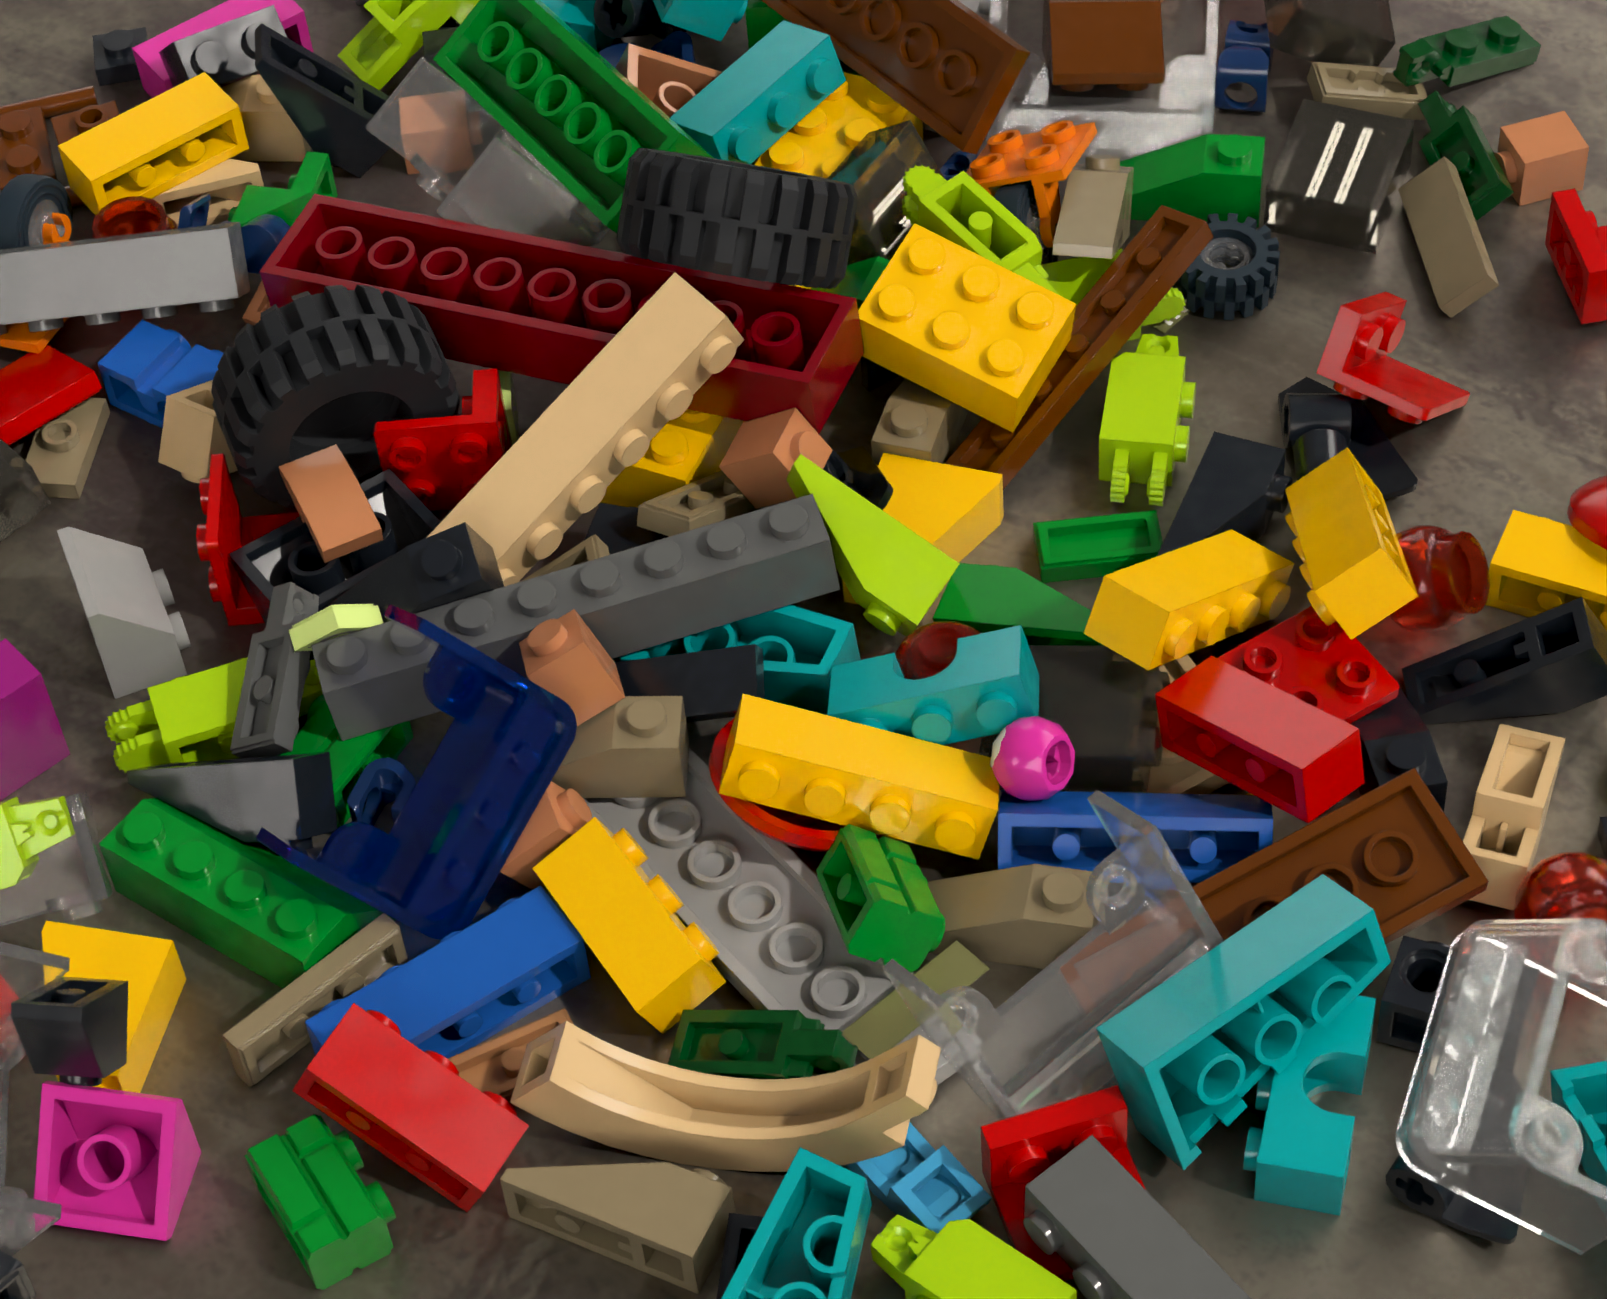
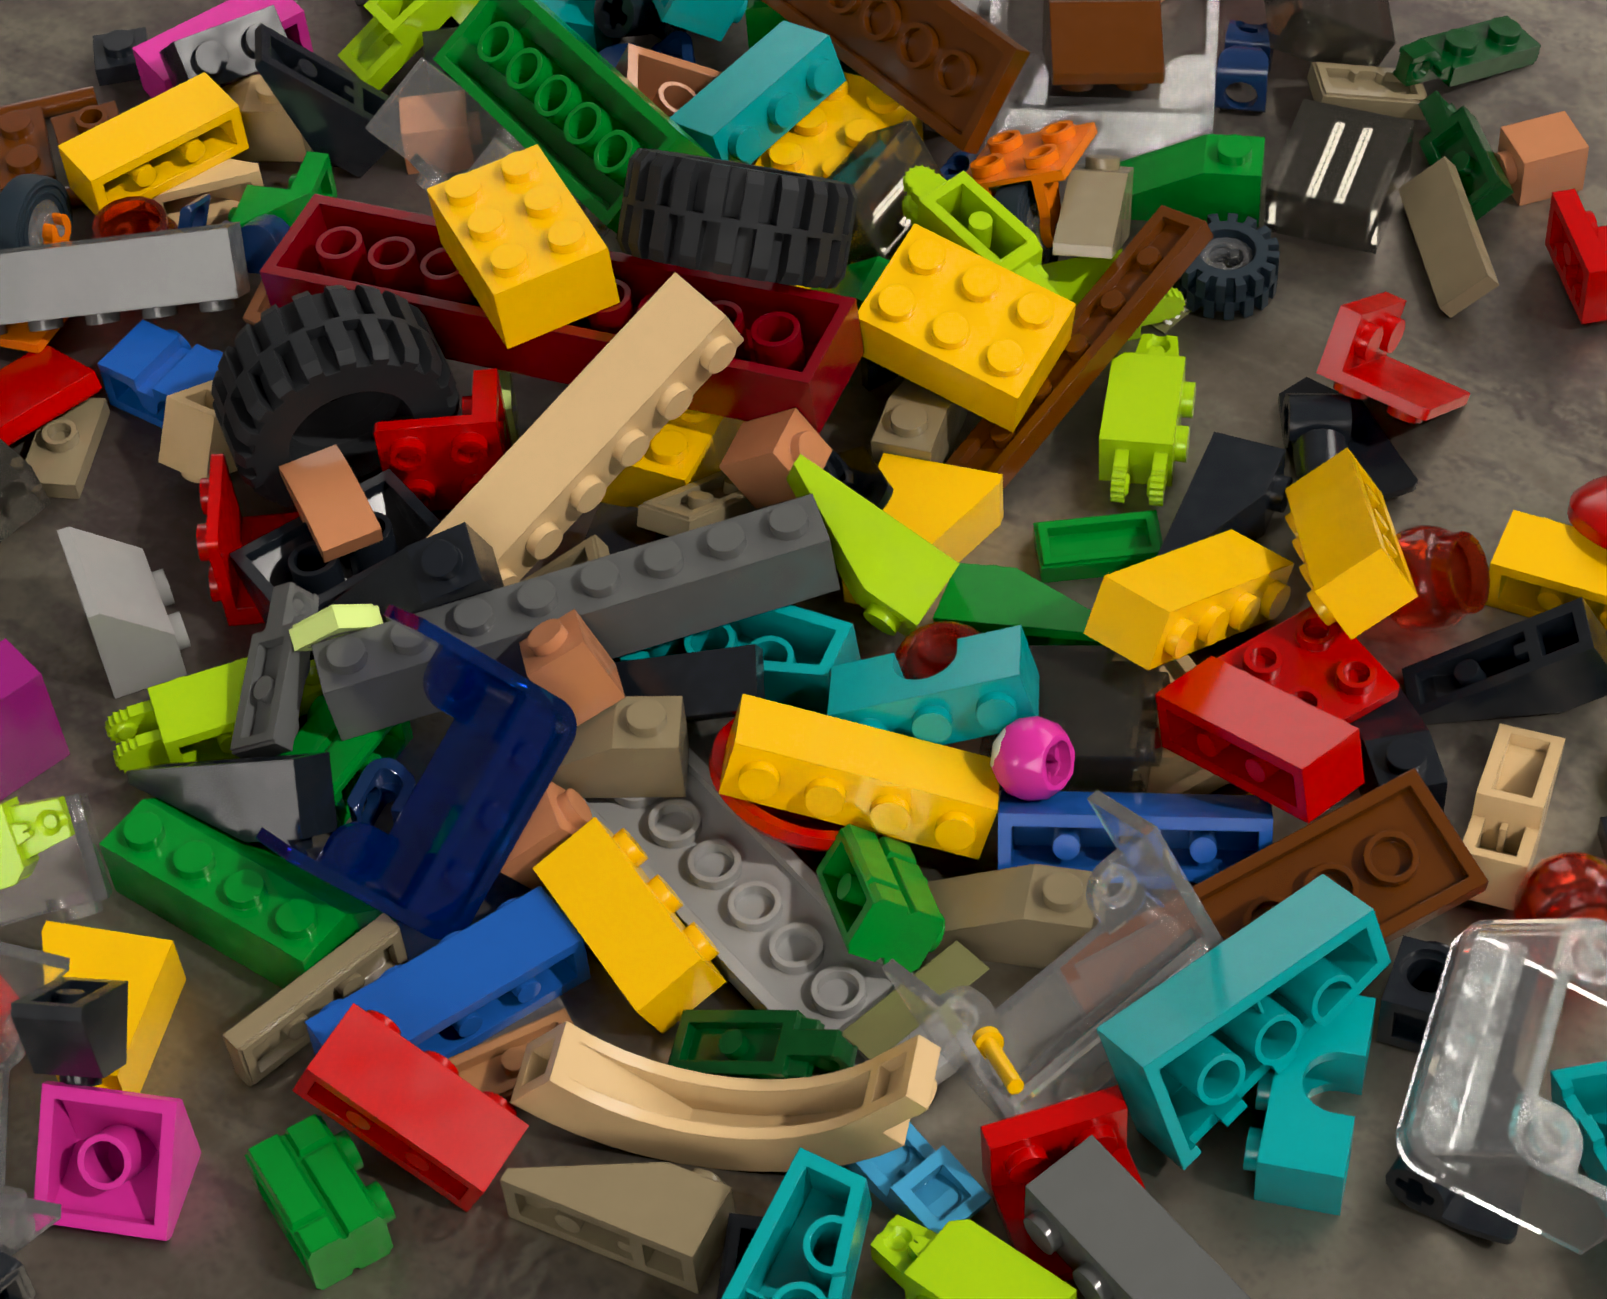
(523, 246): none -> yellow brick
(991, 1044): none -> yellow piece

